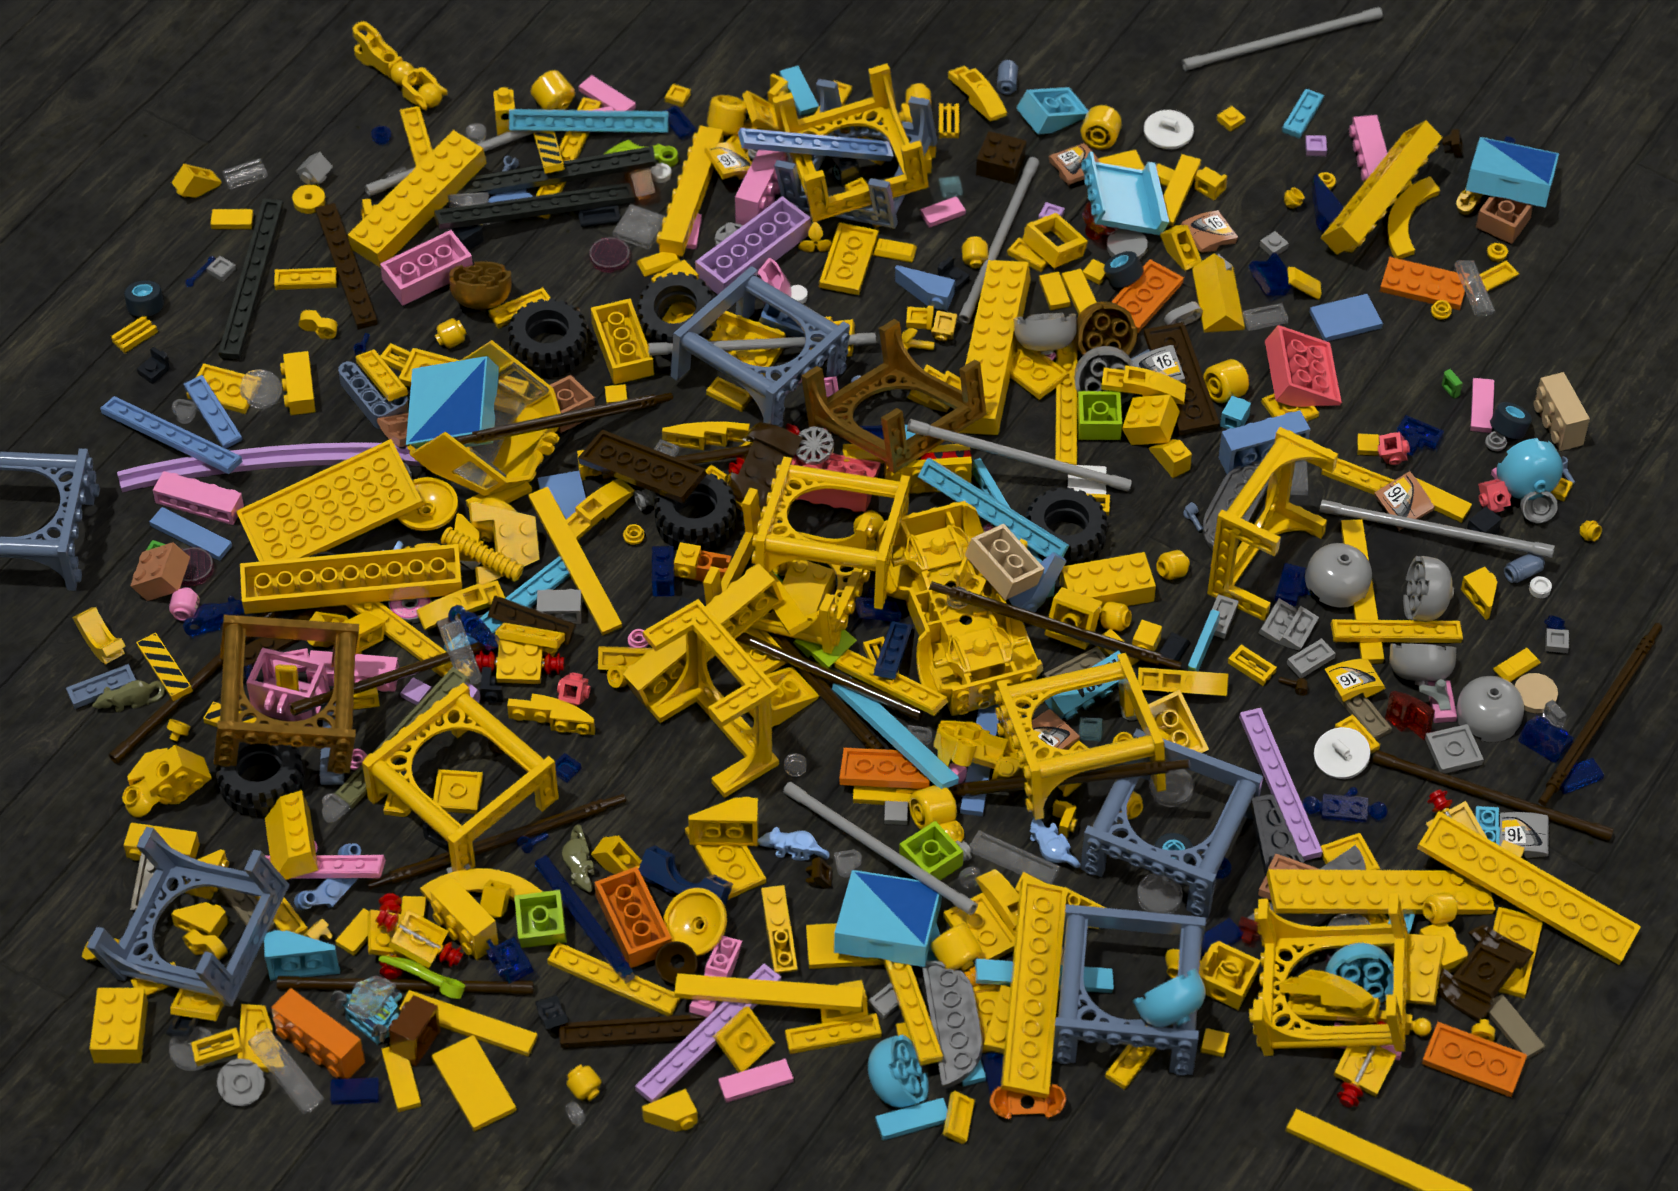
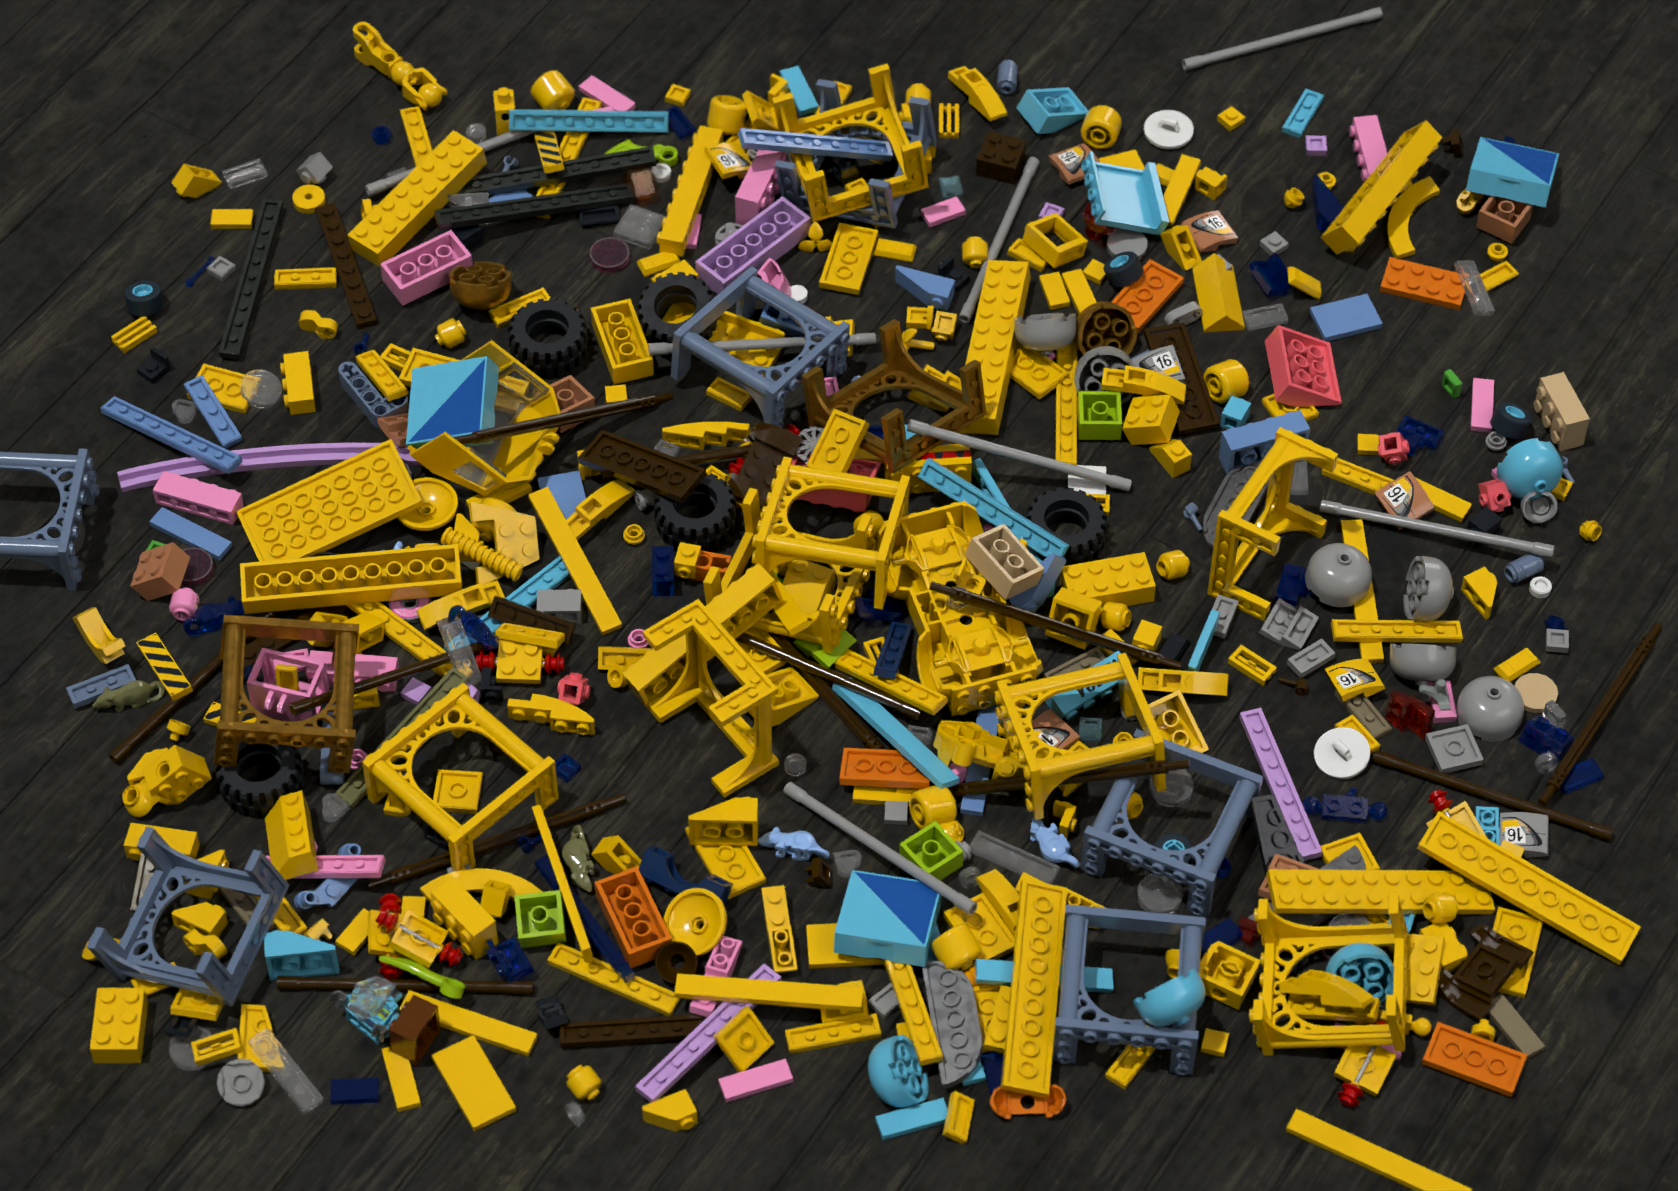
(317, 1035): orange brick -> none
(562, 883): none -> yellow tile
(838, 442): none -> yellow plate
(1441, 310): yellow plate -> none
(1546, 762): none -> clear tile

